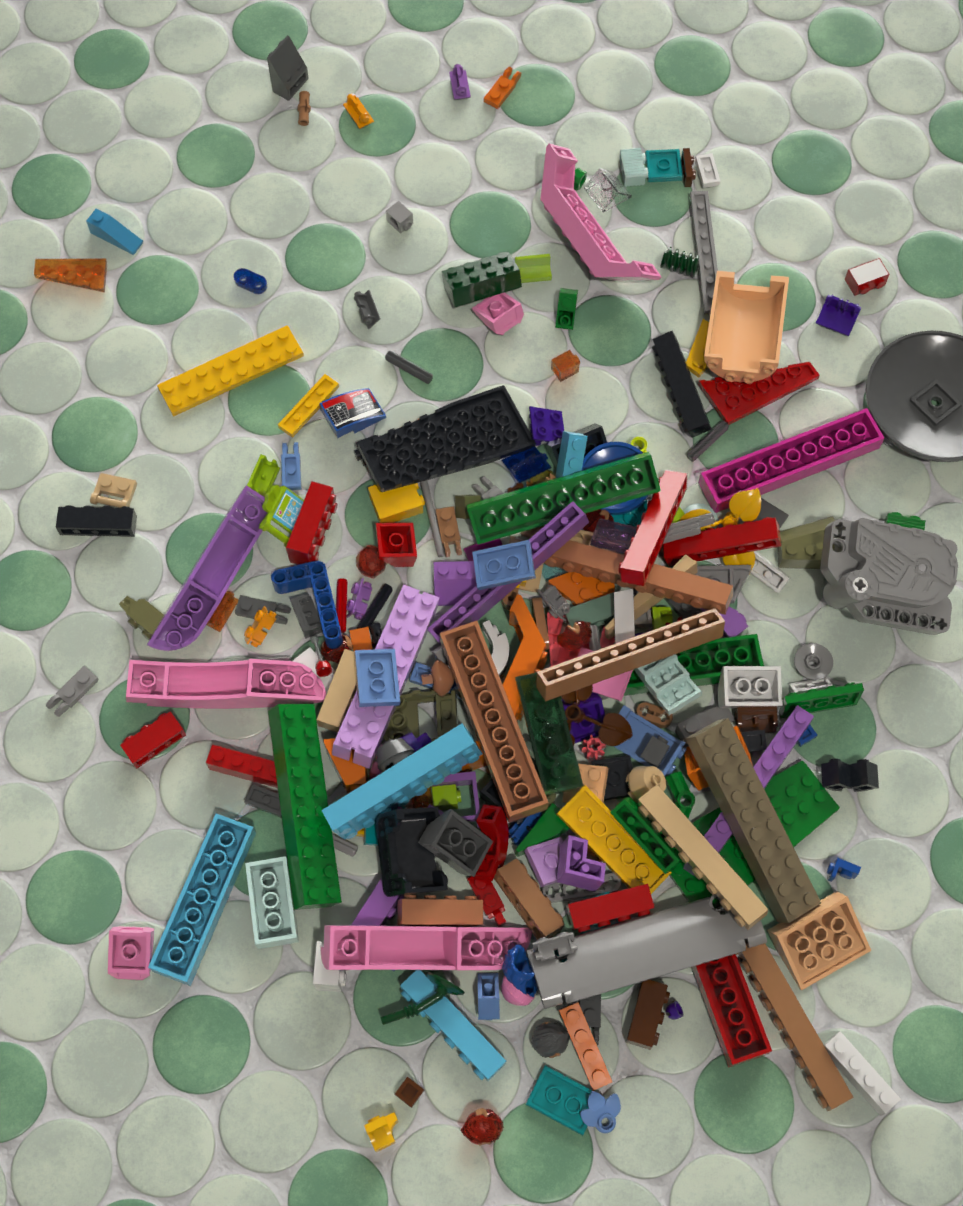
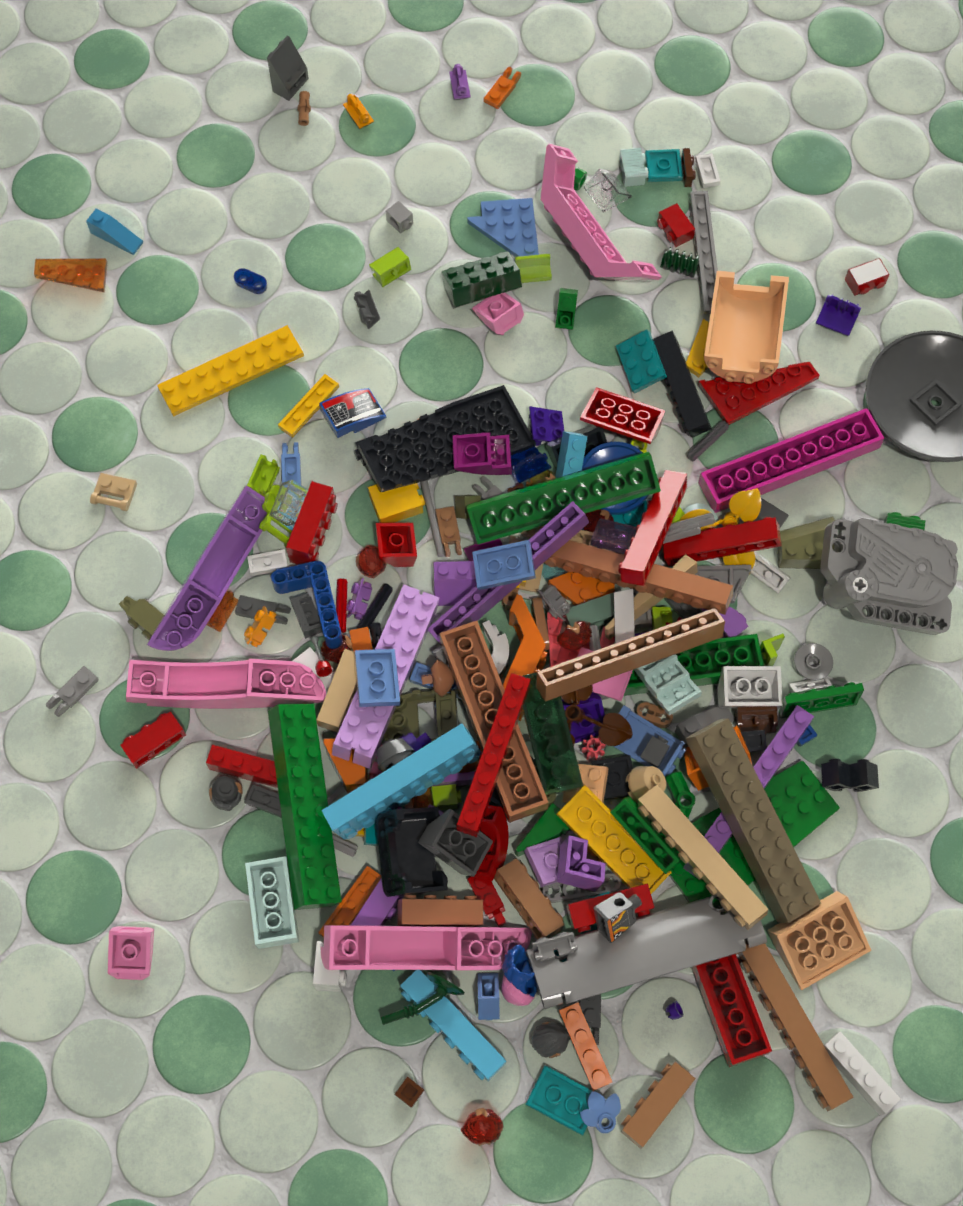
(96, 521): black brick -> none
(202, 900): medium azure brick -> none
(225, 792): none -> dark grey hair
(267, 562): none -> white plate
(288, 502): none -> clear brick
(354, 899): none -> orange plate
(380, 1131): yellow brick -> none
(390, 266): none -> lime hinge
(409, 367): dark grey axle -> none
(482, 454): none -> magenta slope
(493, 755): none -> red brick
(509, 225): none -> medium blue wing
(518, 829): blue hinge -> none
(565, 365): clear orange brick -> none
(616, 915): none -> dark grey torso
(623, 415): none -> red slope
(641, 361): none -> teal plate
(648, 1014): reddish brown brick -> none
(657, 1105): none -> medium nougat brick
(676, 225): none -> red brick
(769, 648): none -> lime panel
(846, 869): blue bracket -> none

